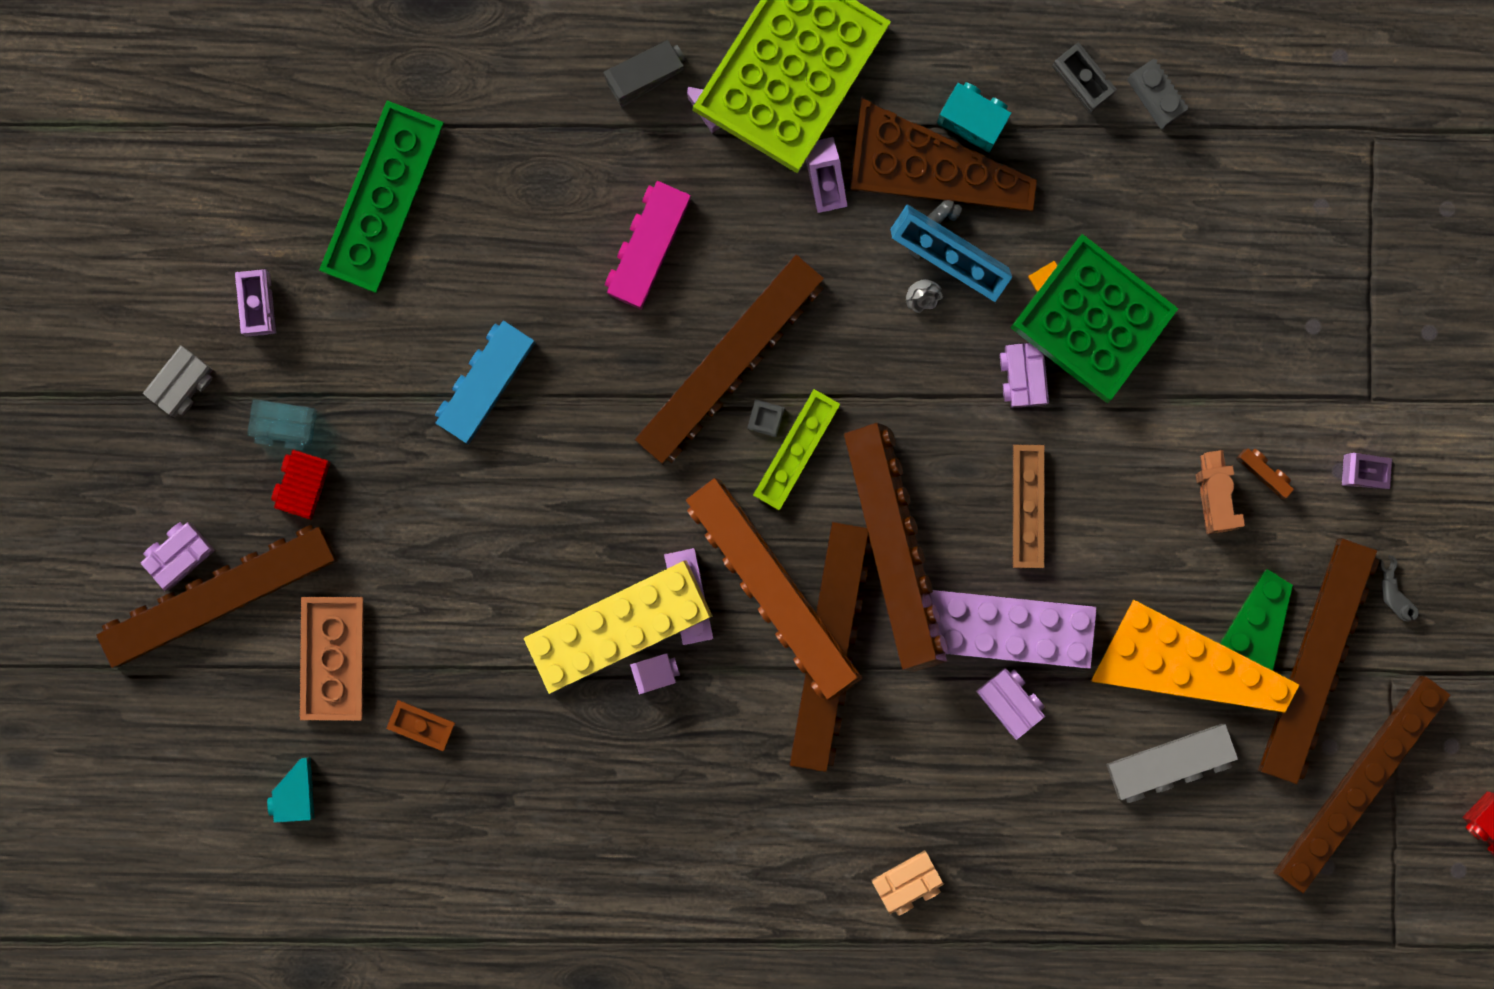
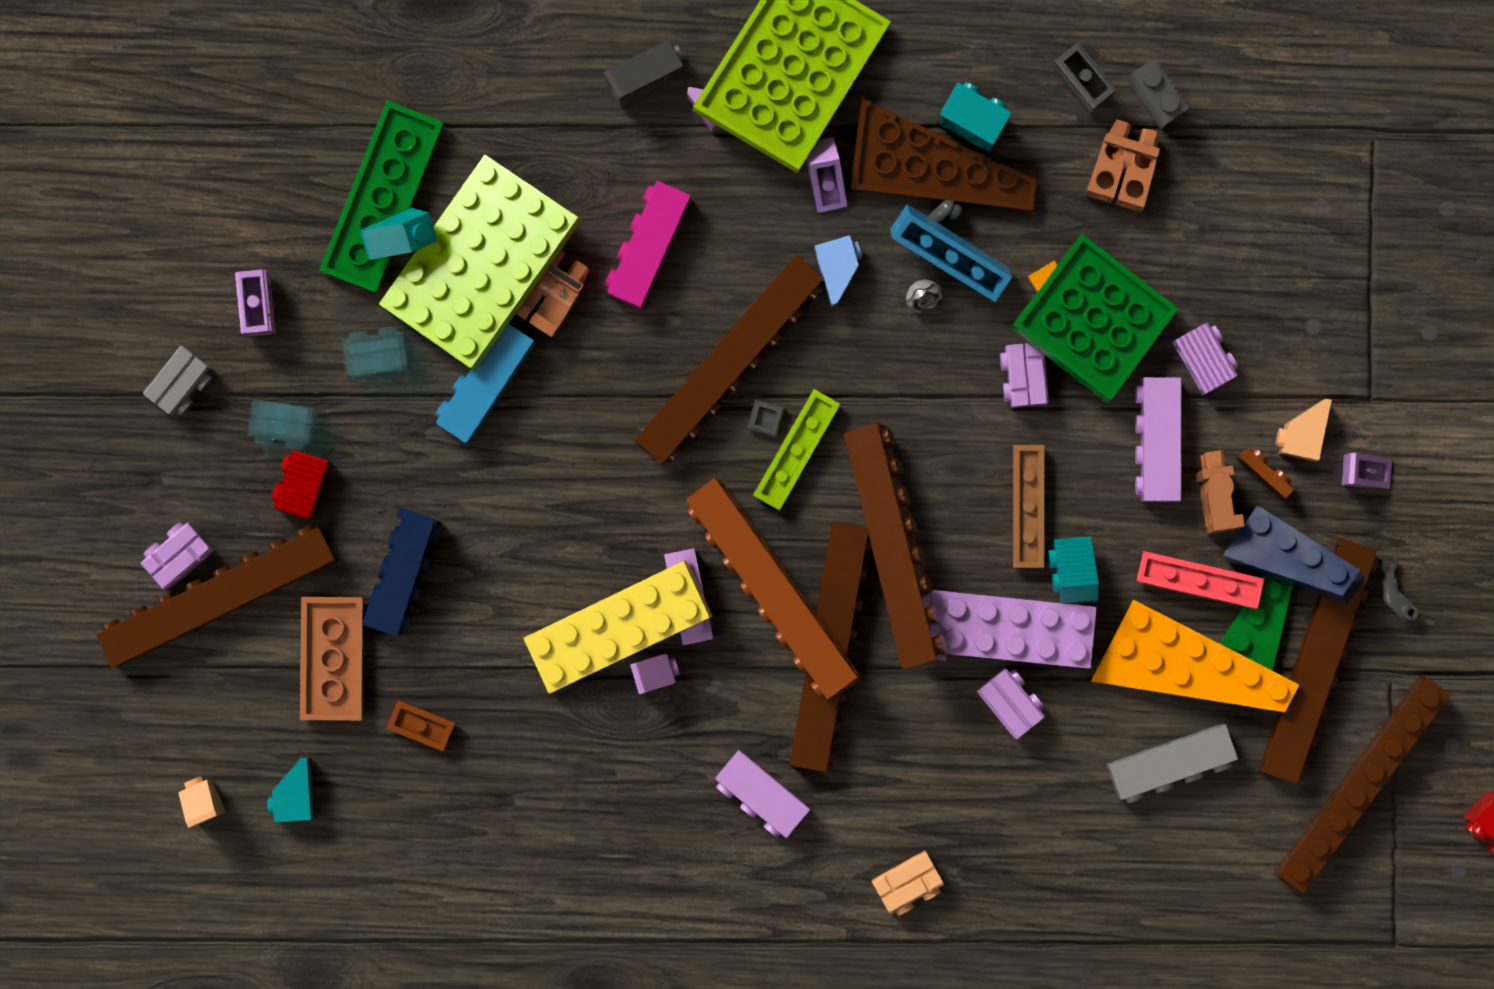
(200, 801): none -> light nougat slope
(375, 353): none -> clear light blue brick
(399, 234): none -> teal slope
(402, 572): none -> dark blue wedge
(485, 264): none -> plate
(560, 296): none -> nougat hips
(761, 795): none -> lavender brick
(837, 265): none -> light blue slope
(1075, 569): none -> teal brick
(1124, 156): none -> nougat hips
(1160, 439): none -> lavender brick
(1200, 580): none -> coral plate
(1206, 358): none -> lavender brick
(1284, 553): none -> dark blue wedge
(1305, 433): none -> light nougat slope

